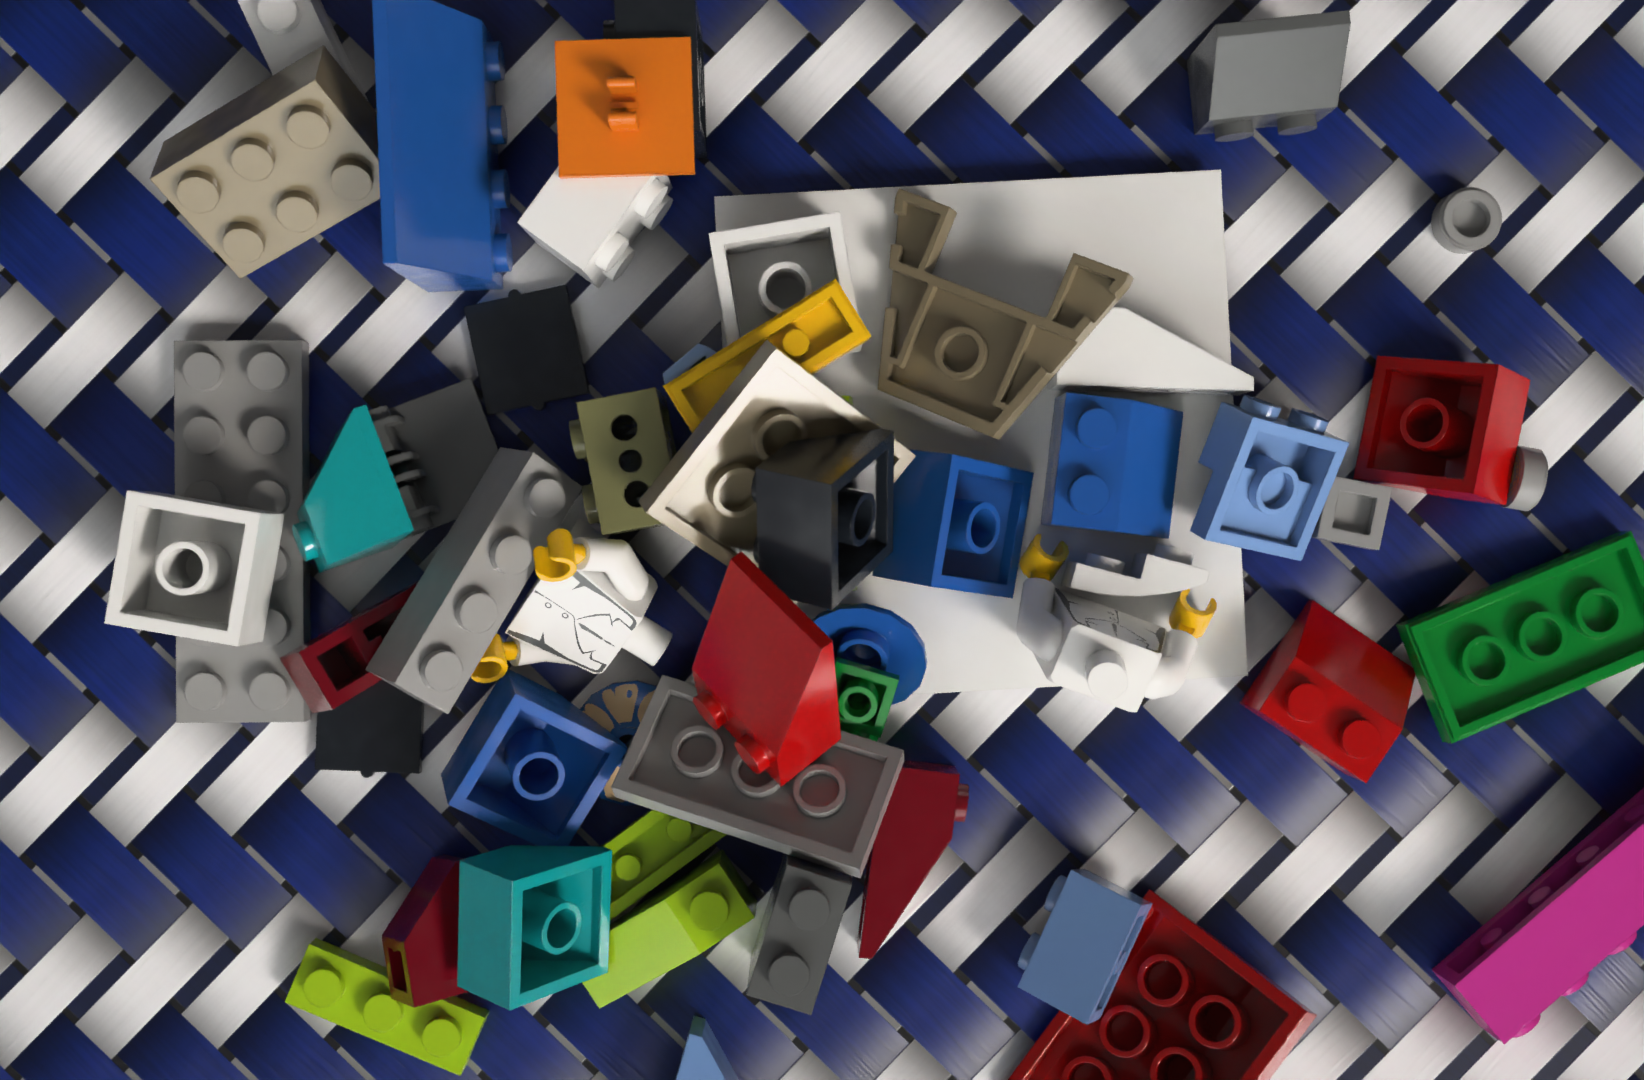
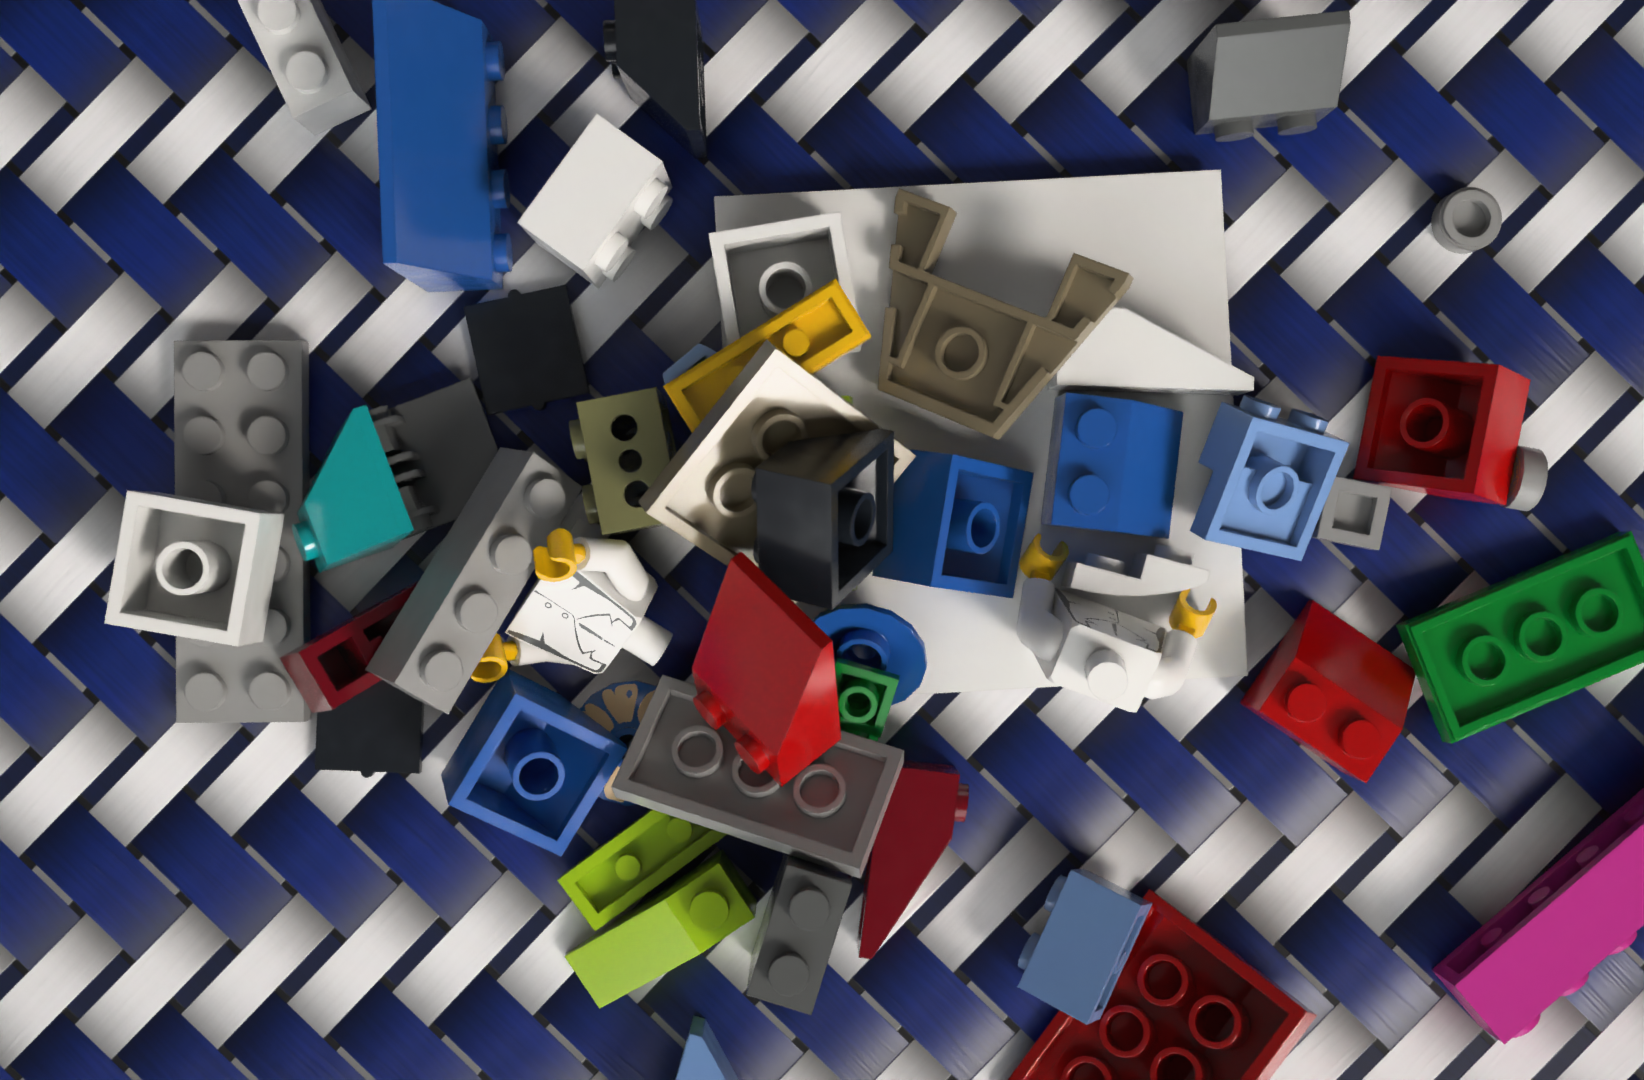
(275, 163): dark tan brick -> none
(358, 997): lime plate -> none
(423, 937): dark red slope -> none
(533, 921): teal slope -> none
(625, 107): orange piece -> none

